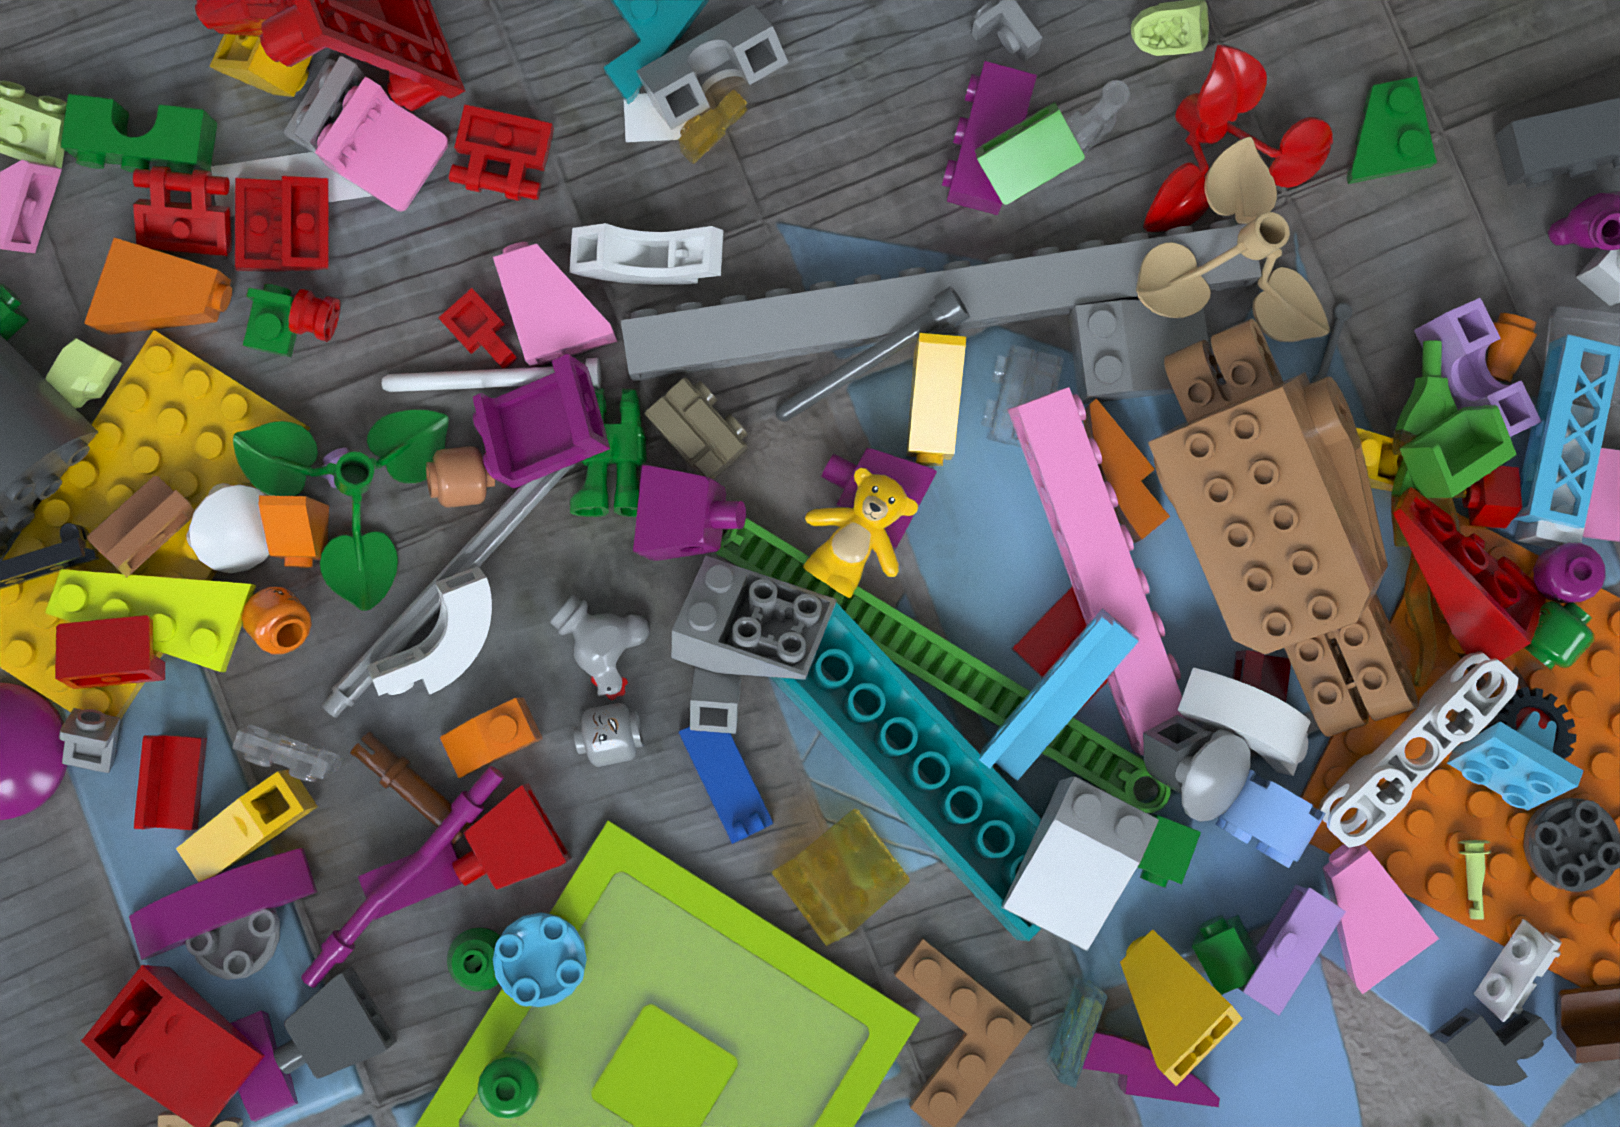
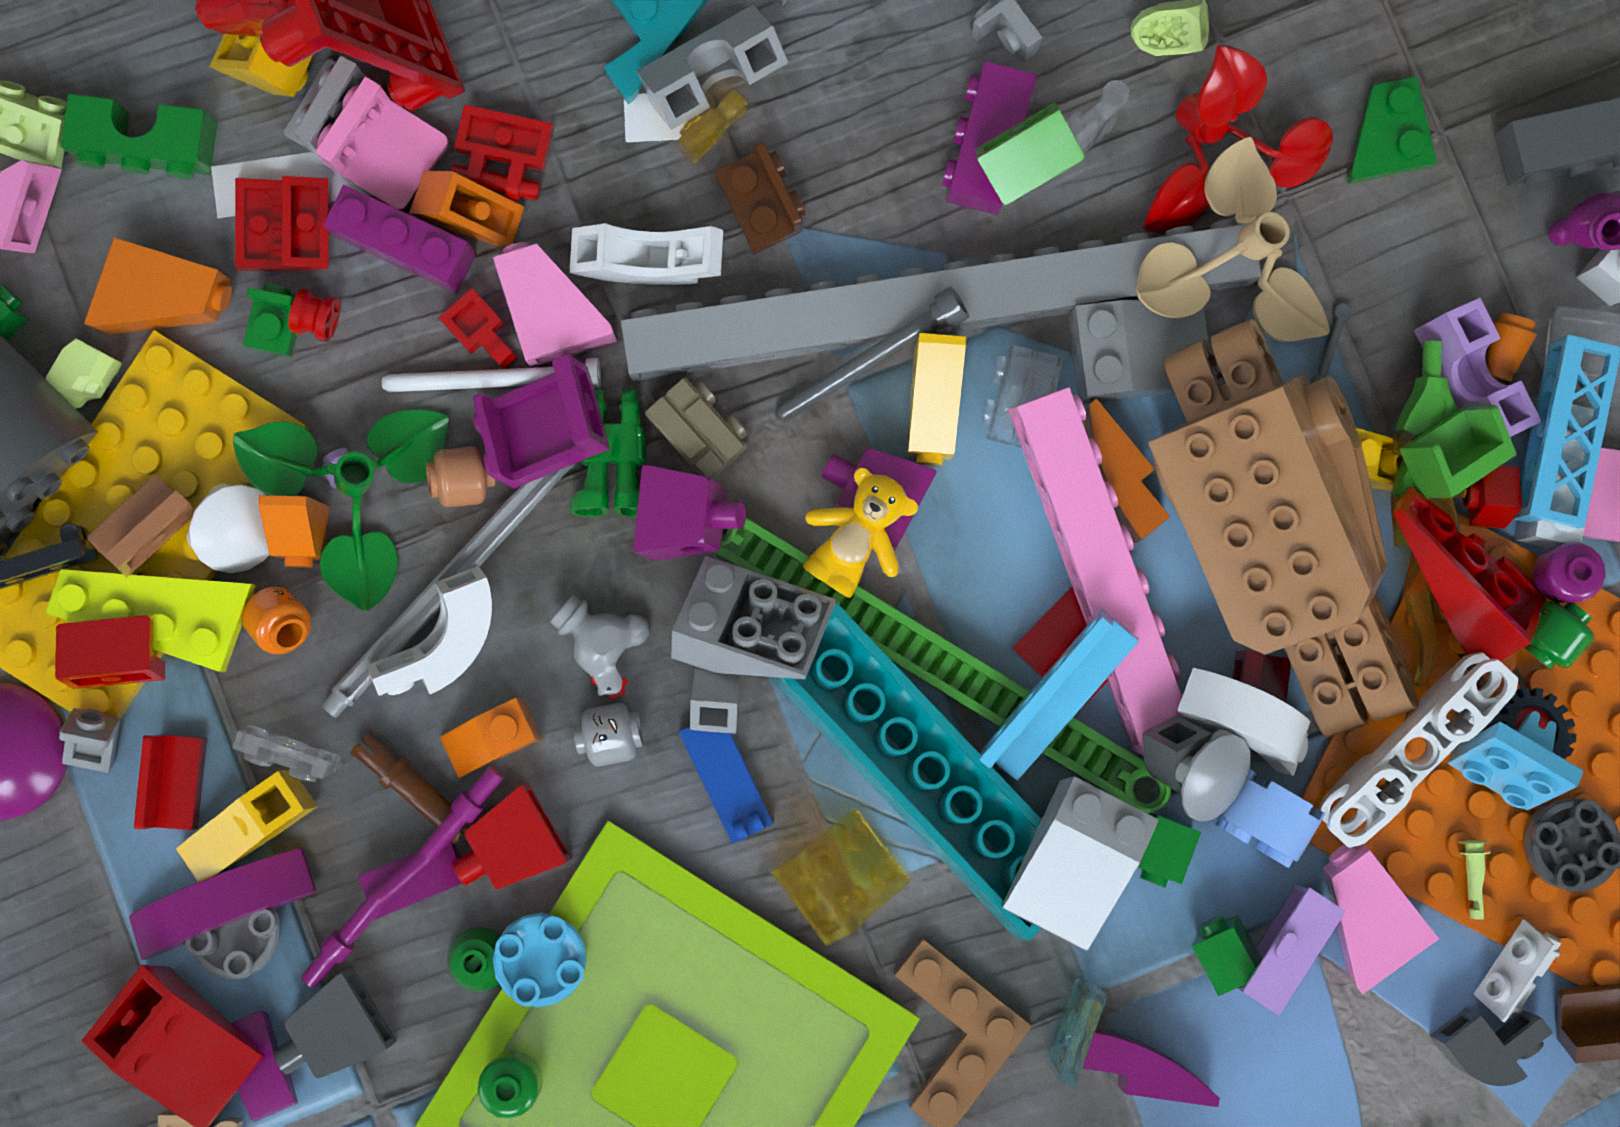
(179, 225): red plate -> none
(400, 239): none -> magenta brick
(466, 208): none -> orange slope
(760, 199): none -> reddish brown bracket
(1175, 1005): yellow slope -> none

